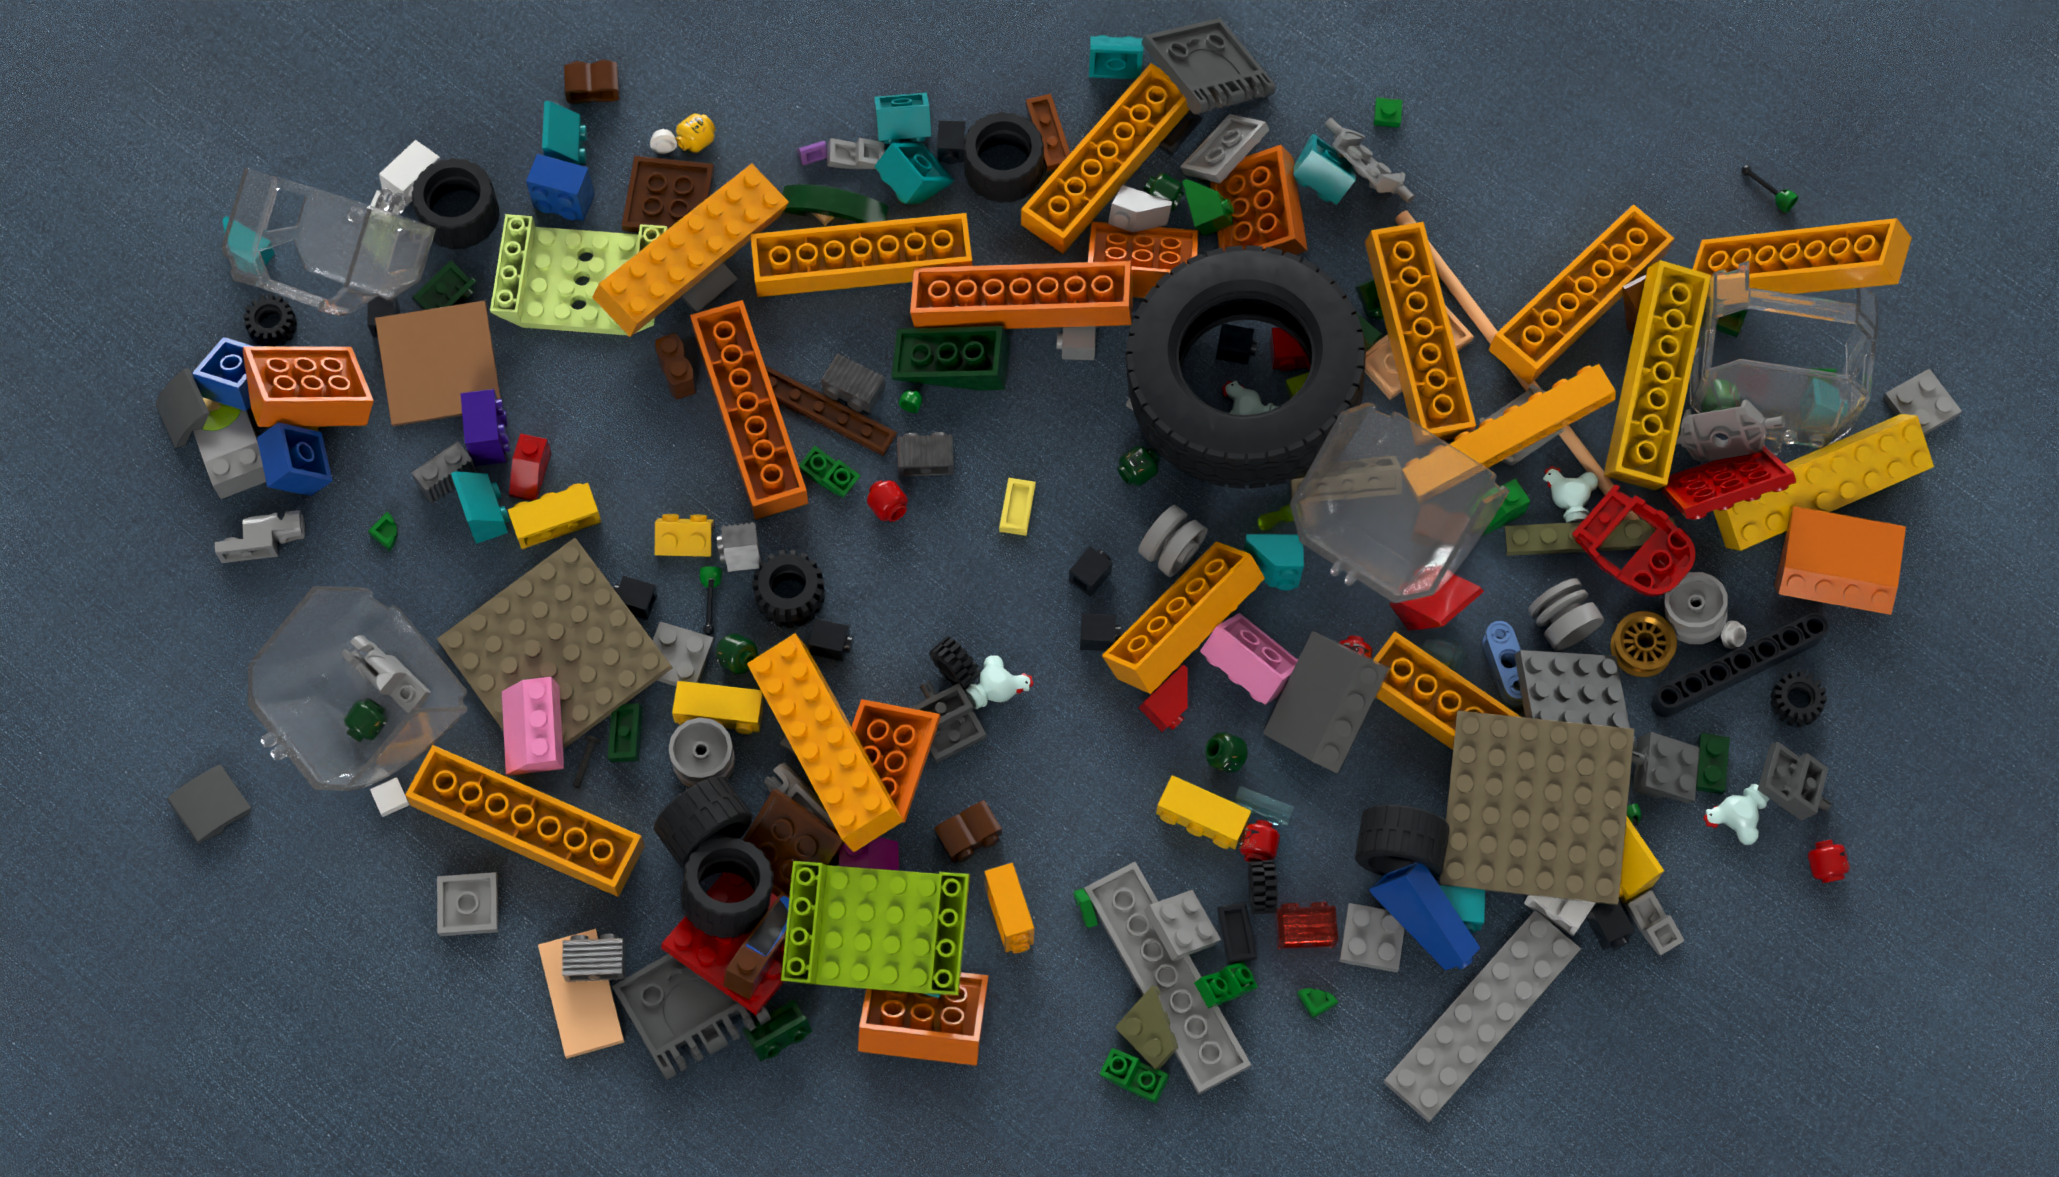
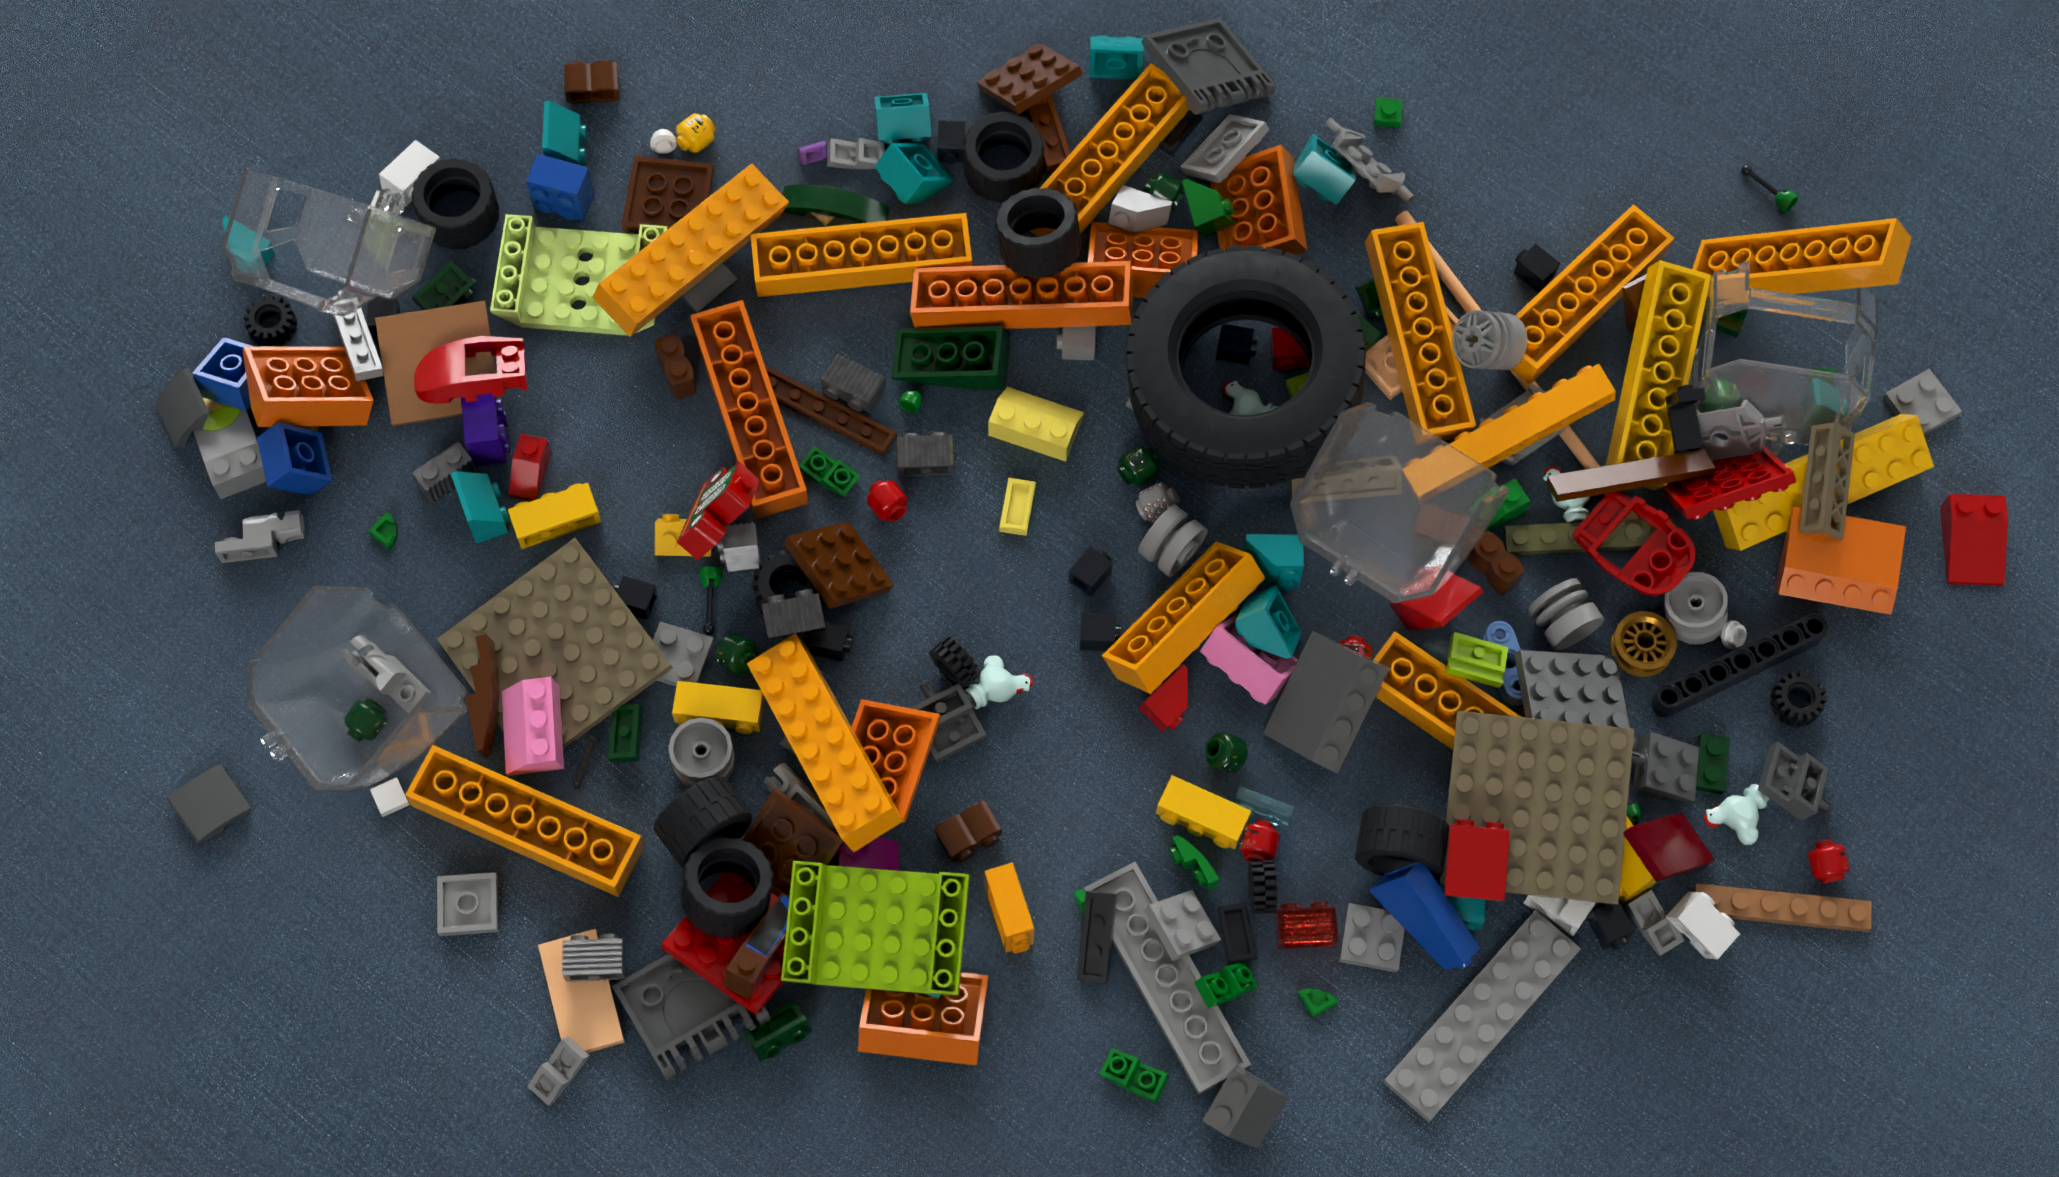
(359, 345): none -> plate
(443, 370): none -> red slope
(485, 702): none -> reddish brown slope
(558, 1071): none -> light grey slope
(716, 506): none -> red brick
(793, 614): none -> flat silver brick
(838, 564): none -> reddish brown plate
(1029, 78): none -> reddish brown plate
(1032, 211): none -> black tyre
(1035, 423): none -> light yellow slope
(1097, 936): none -> black plate
(1149, 1029): olive wing -> none
(1155, 501): none -> light grey head
(1189, 857): none -> green slope
(1245, 1107): none -> dark grey slope
(1268, 520): clear neon green arm -> none
(1268, 623): none -> teal slope
(1476, 660): none -> lime plate
(1477, 860): none -> red panel
(1489, 340): none -> light grey wheel
(1499, 566): none -> reddish brown brick
(1536, 267): none -> black brick
(1630, 475): none -> reddish brown tile
(1668, 846): none -> dark red tile
(1684, 417): none -> black bracket
(1703, 924): none -> white brick
(1790, 908): none -> medium nougat plate
(1823, 478): none -> dark tan fence
(1975, 538): none -> red slope

